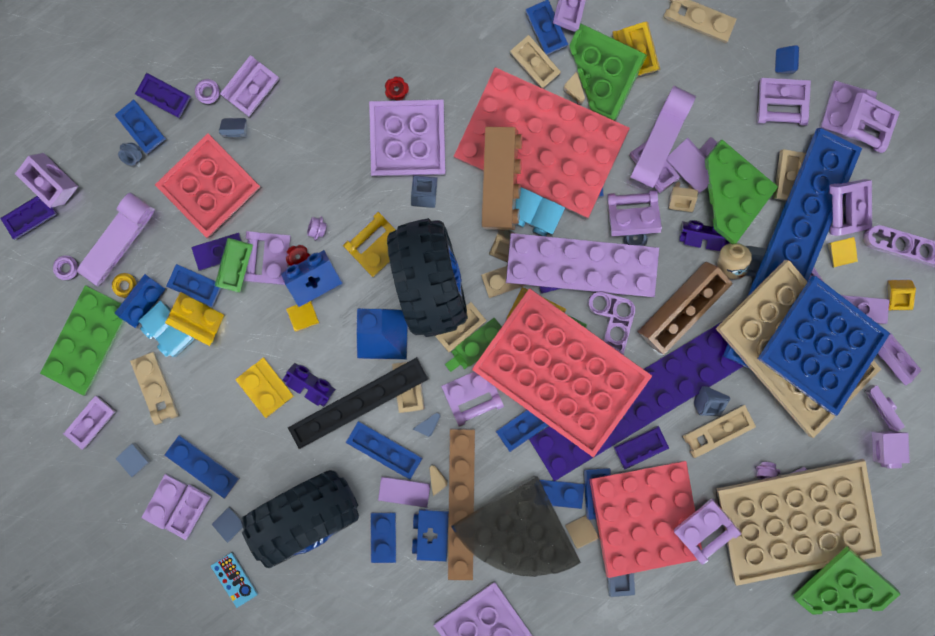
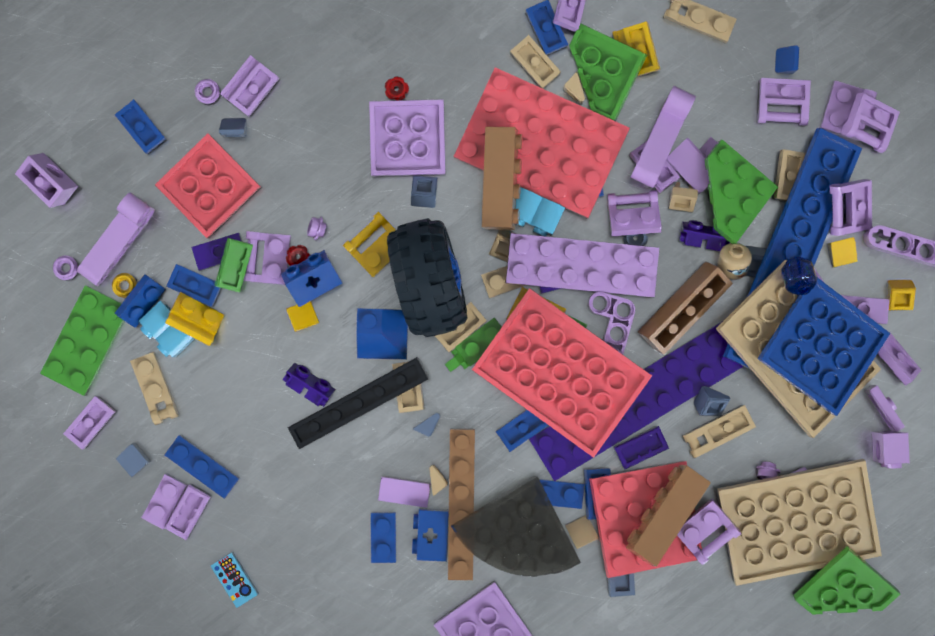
(27, 217): dark purple plate -> none
(129, 153): sand blue plate -> none
(162, 95): dark purple plate -> none
(228, 524): sand blue slope -> none
(264, 387): yellow plate -> none
(300, 519): black wheel -> none
(384, 450): blue plate -> none
(469, 388): lavender plate -> none
(667, 515): none -> medium nougat brick
(799, 276): none -> clear blue head

